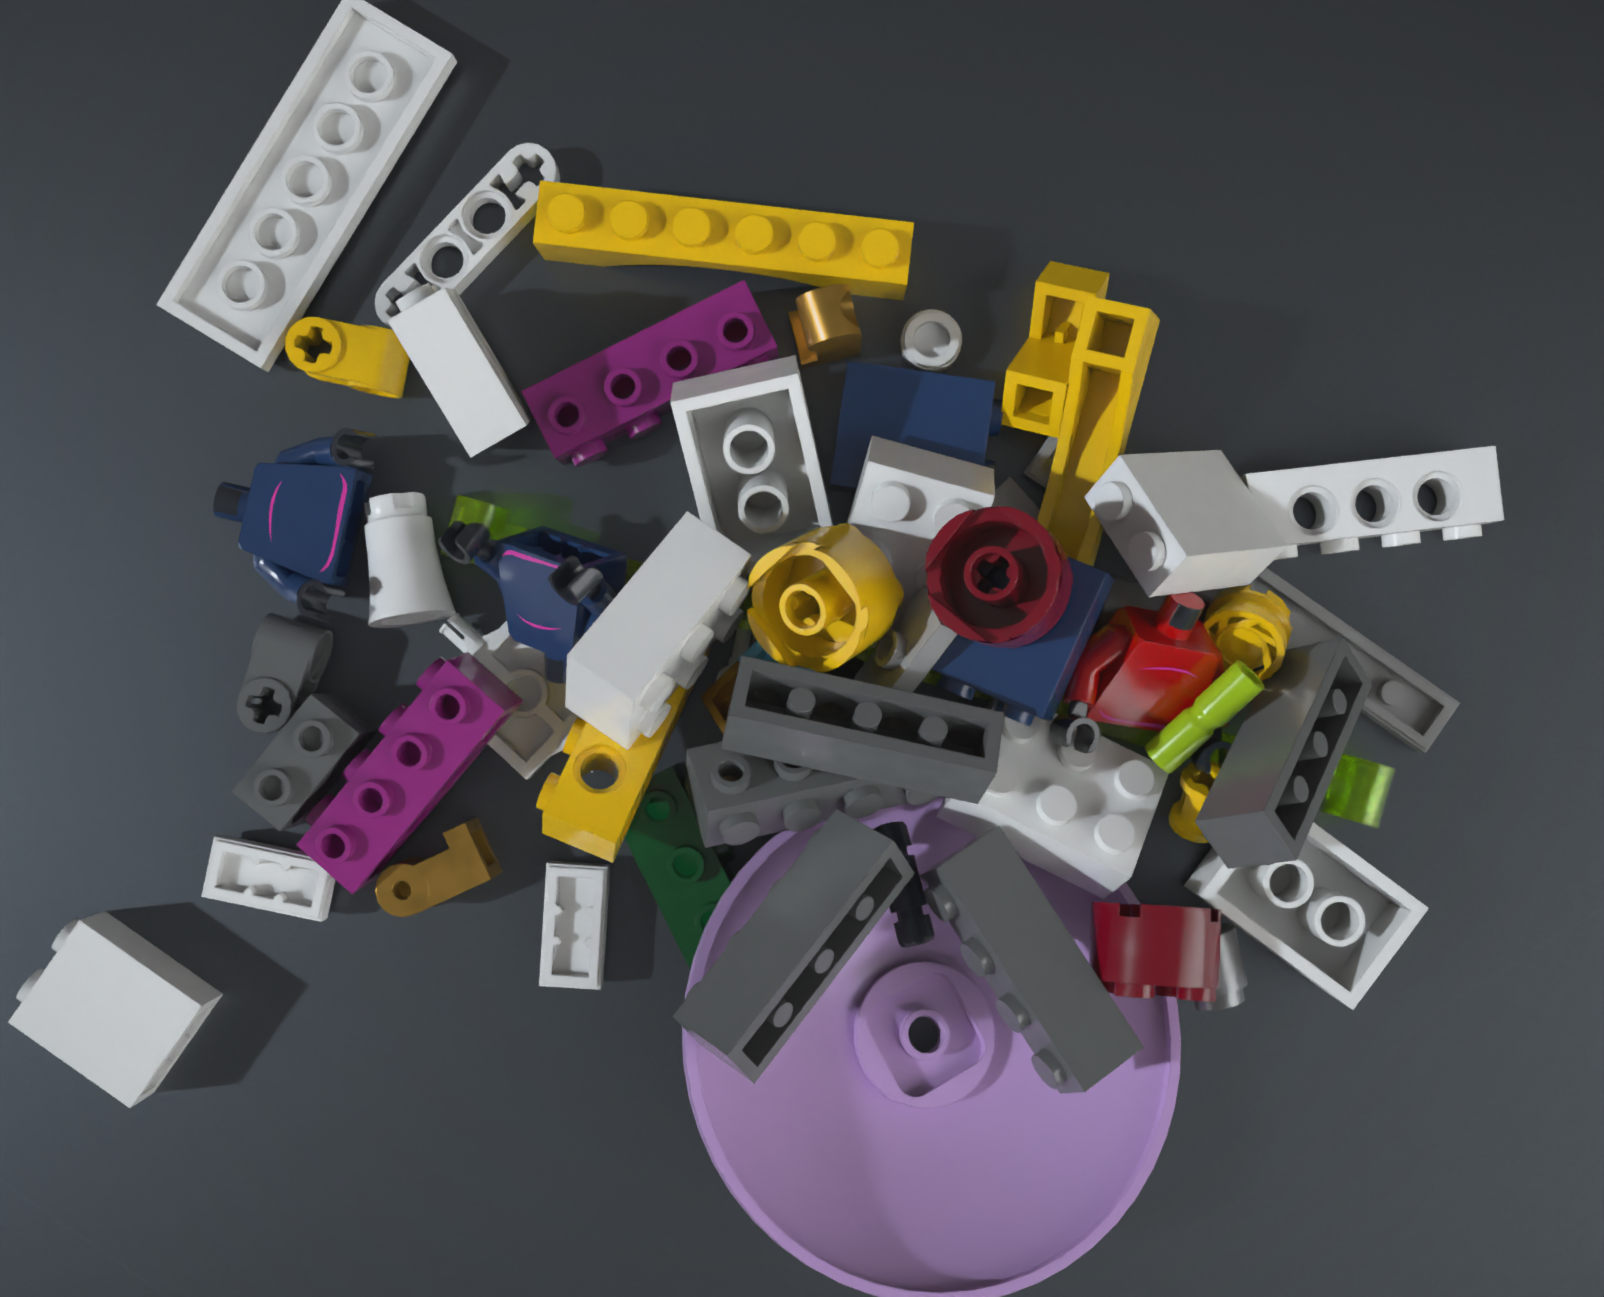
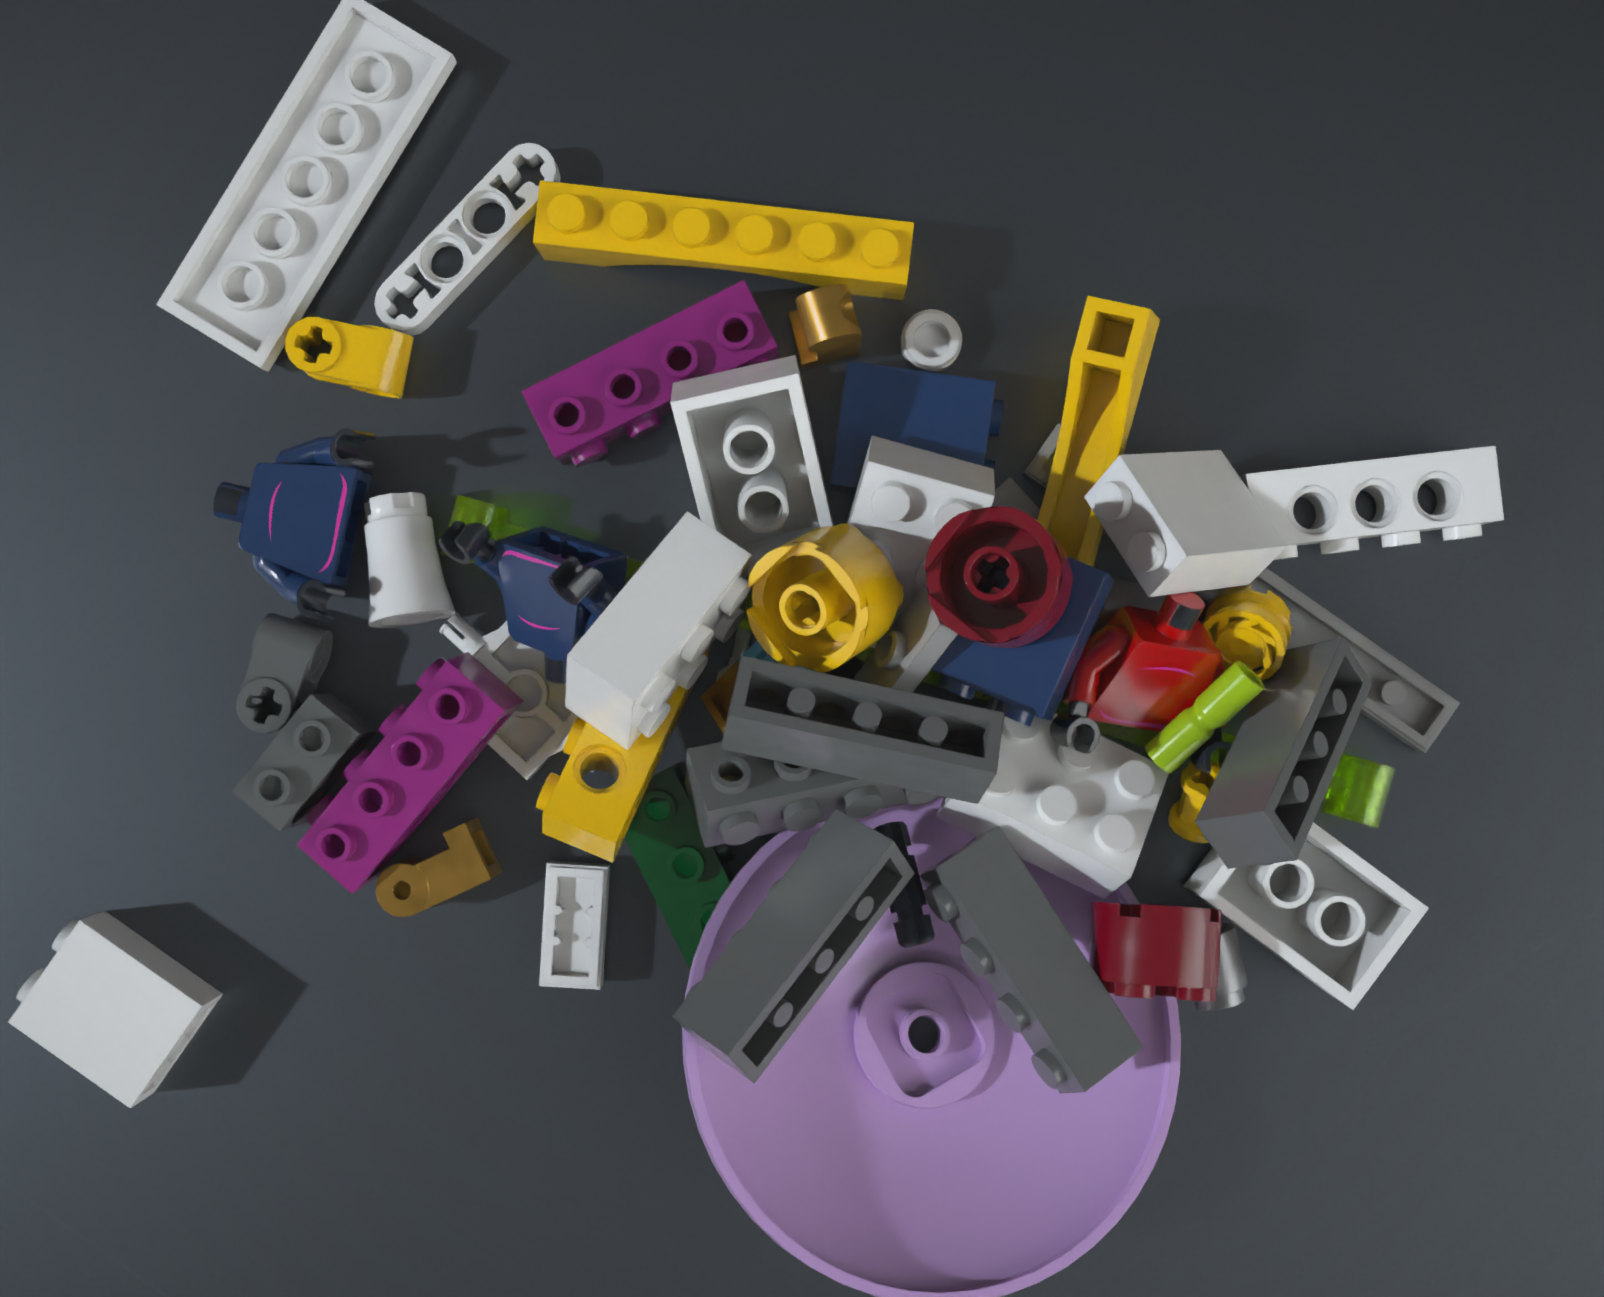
(267, 878): white plate -> none
(458, 367): white brick -> none
(1040, 371): yellow brick -> none

